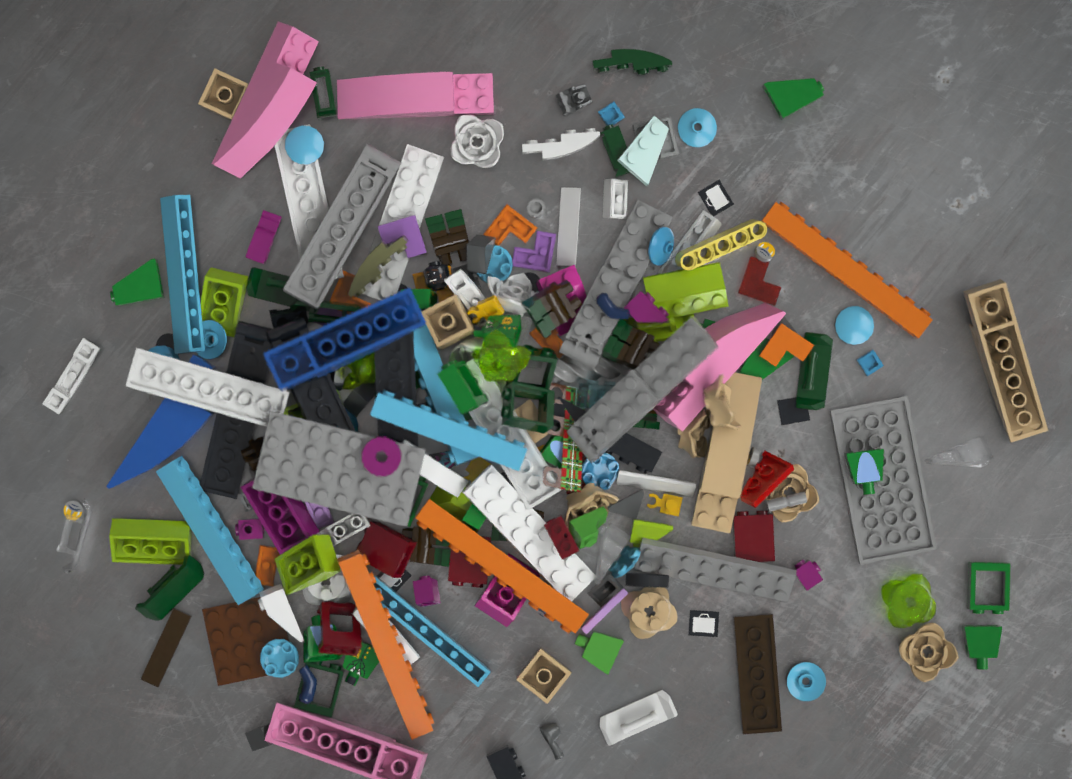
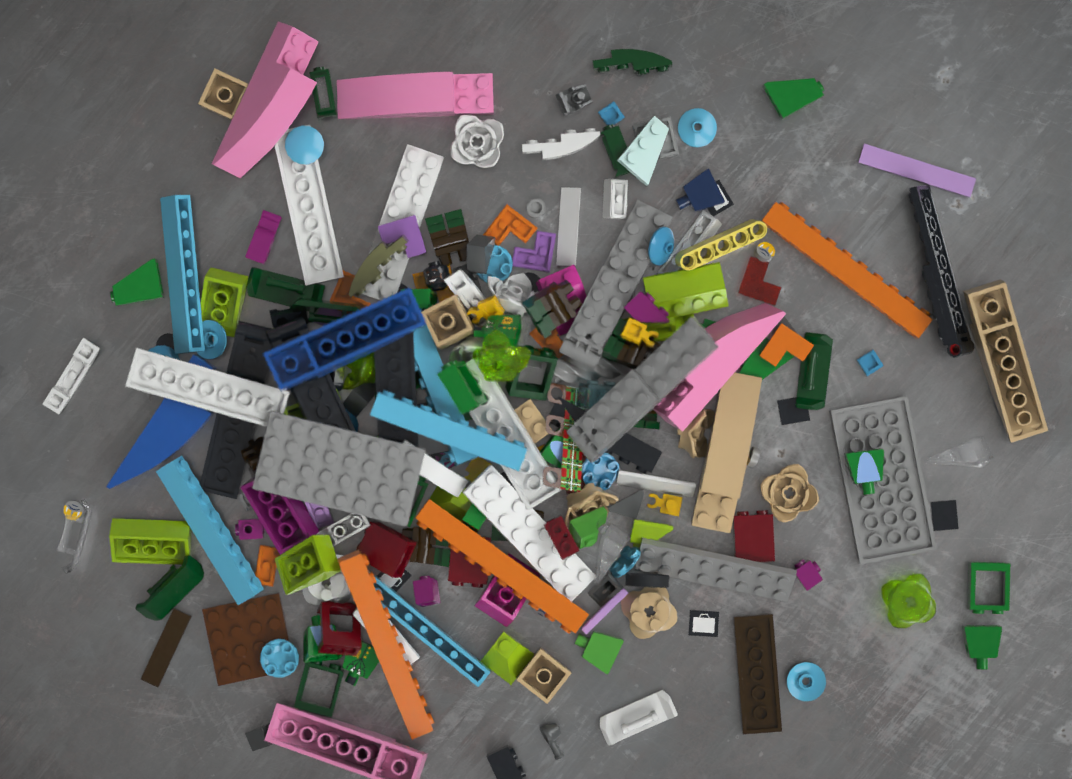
(279, 610): white slope -> none
(309, 685): dark blue arm -> none
(342, 226): light grey hinge -> none
(376, 467): magenta tile -> none
(507, 657): none -> lime slope
(545, 407): dark green window -> none
(610, 308): dark blue arm -> none
(636, 331): none -> yellow plate
(701, 193): none -> dark blue torso
(718, 401): tan brick -> none
(767, 477): red wing -> none
(789, 500): light grey piece -> none
(854, 325): medium azure dish -> none
(917, 170): none -> lavender tile
(940, 277): none -> black hinge
(942, 656): tan brick -> none
(944, 515): none -> black sticker

